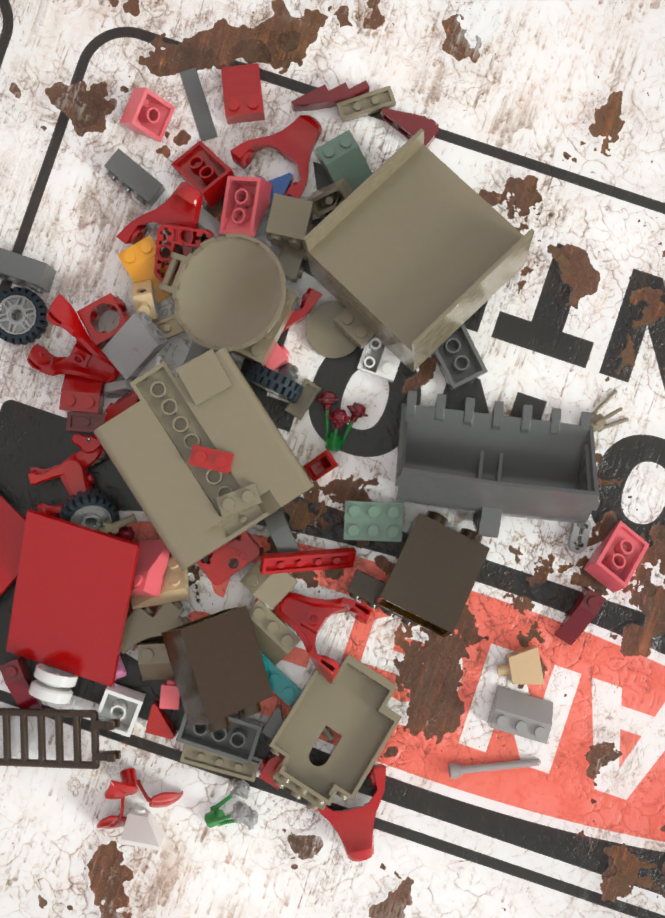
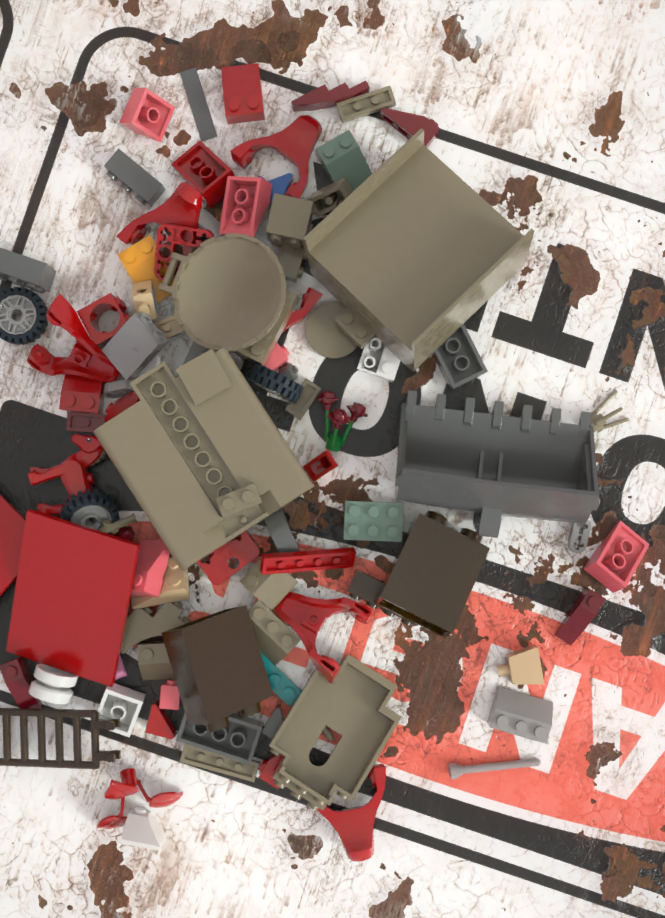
(211, 459): red plate -> none
(241, 812): light grey plant -> none

